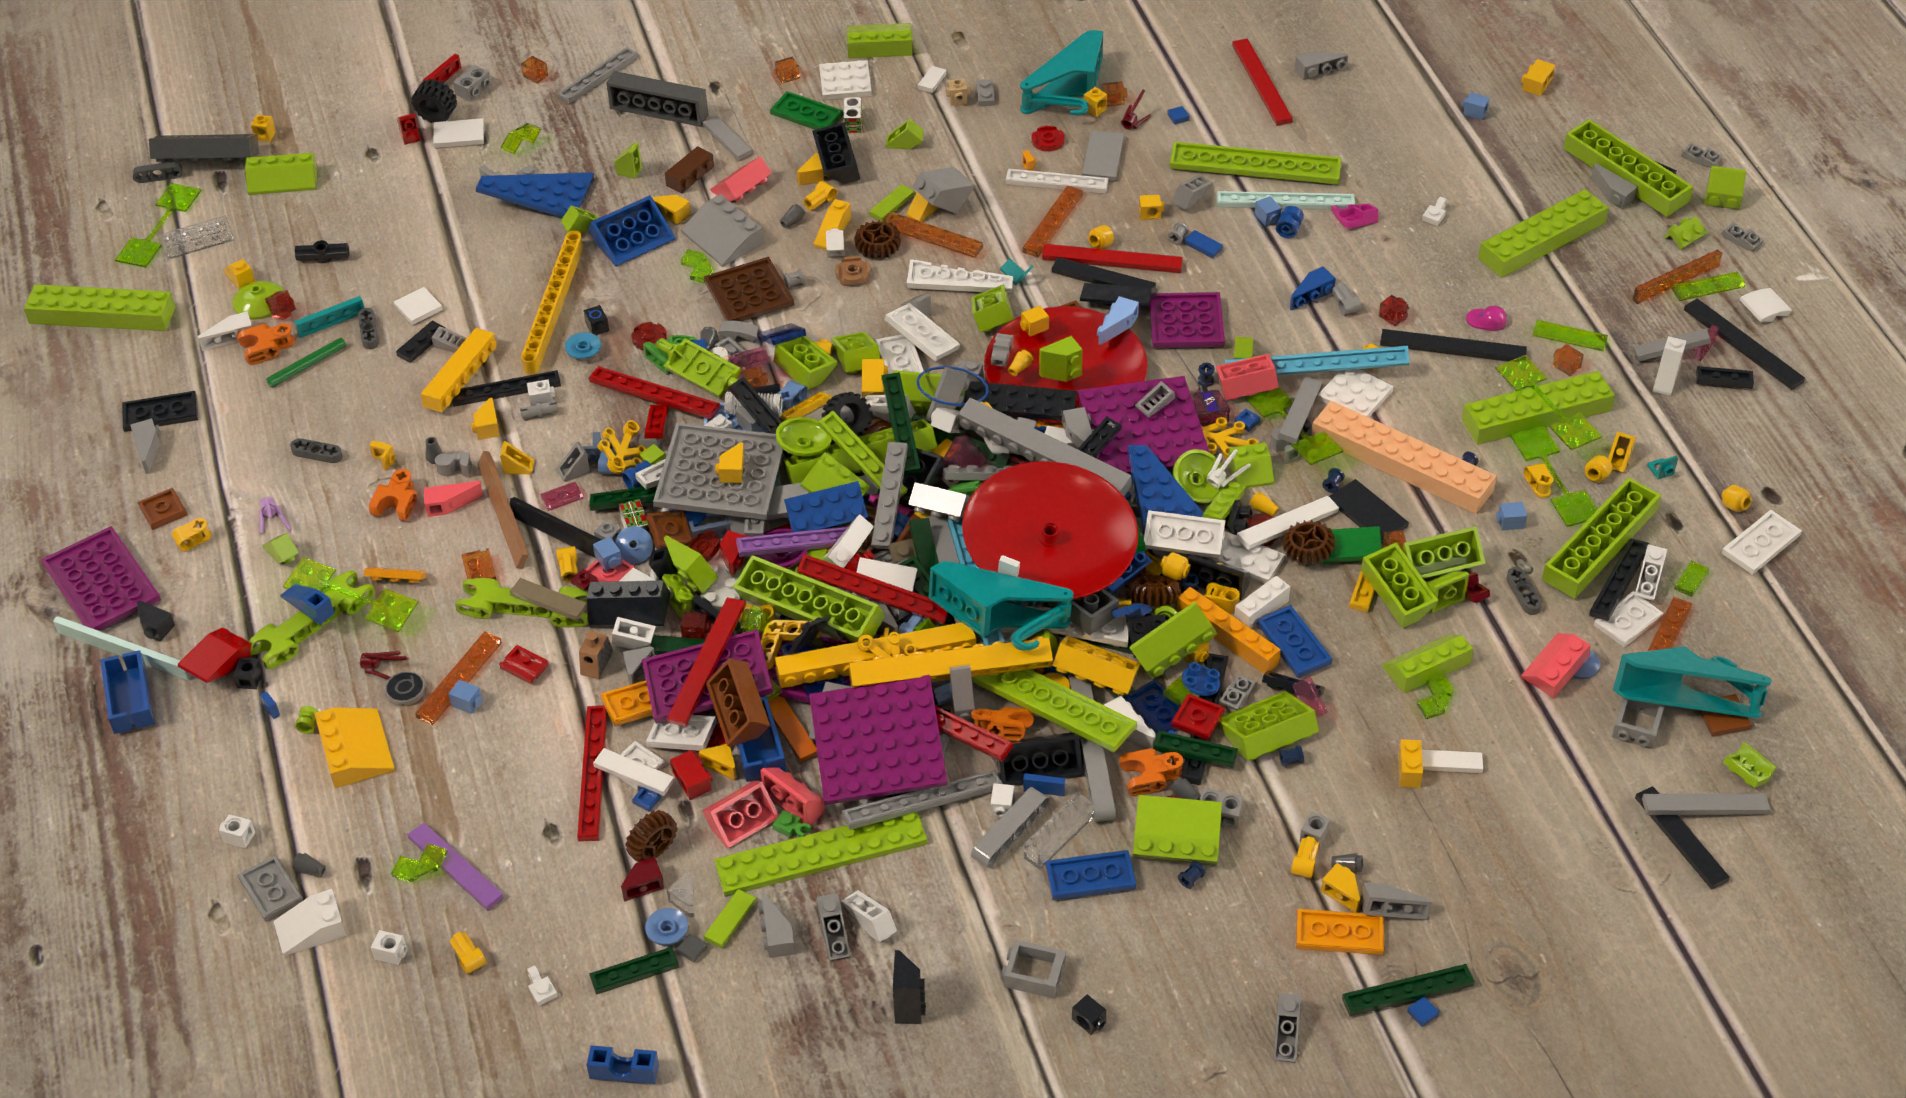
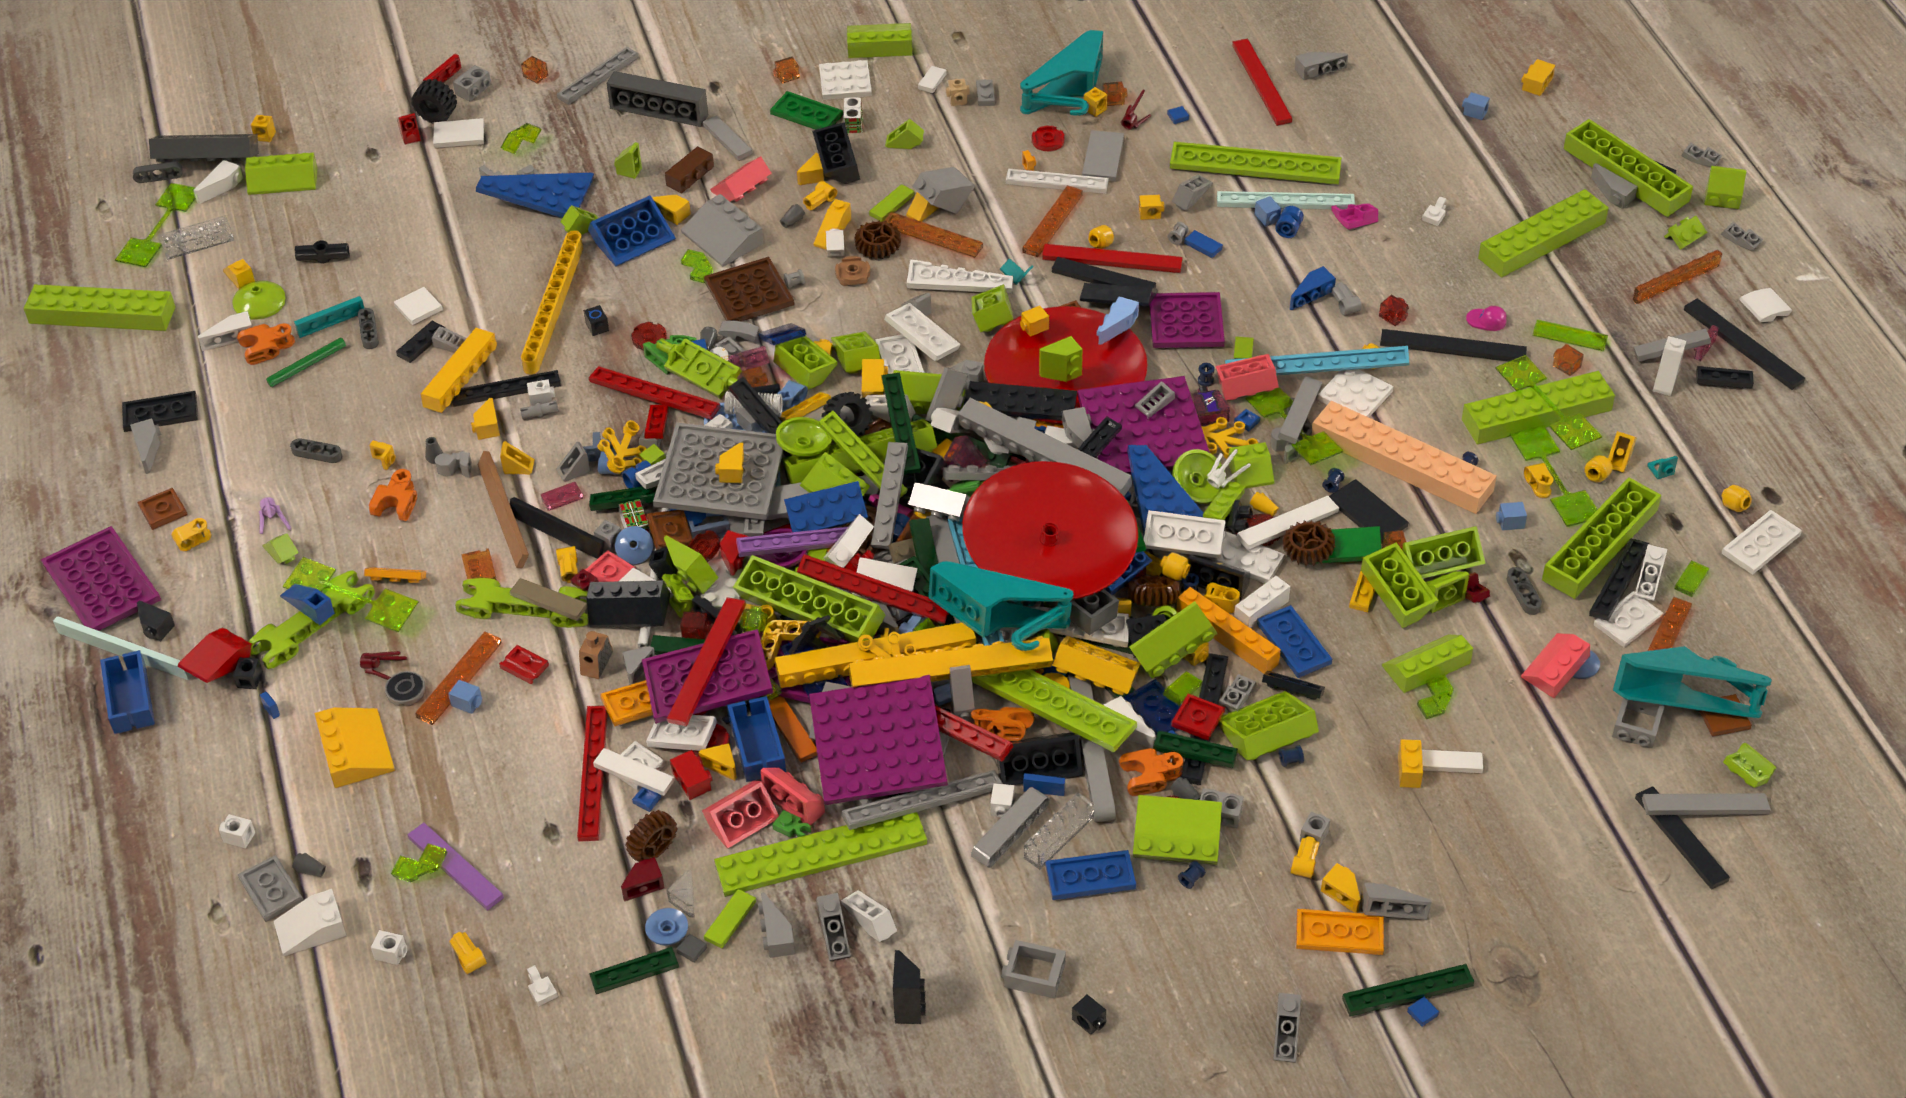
(219, 181): none -> white slope
(280, 304): clear red brick -> none
(306, 720): lime wheel -> none
(447, 498): coral slope -> none
(582, 345): dark azure dish -> none
(606, 1065): blue arch -> none
(607, 553): medium blue brick -> none
(632, 634): white slope -> none
(737, 702): dark orange slope -> none
(956, 368): blue piece -> none
(1002, 349): light grey leg -> none
(1008, 566): white tile -> none
(1021, 361): yellow cone -> none
(1132, 611): blue slope -> none
(1201, 679): blue dish -> none
(1308, 694): clear pink plate -> none
(1351, 861): dark grey cone -> none
(1708, 286): clear neon green tile -> none

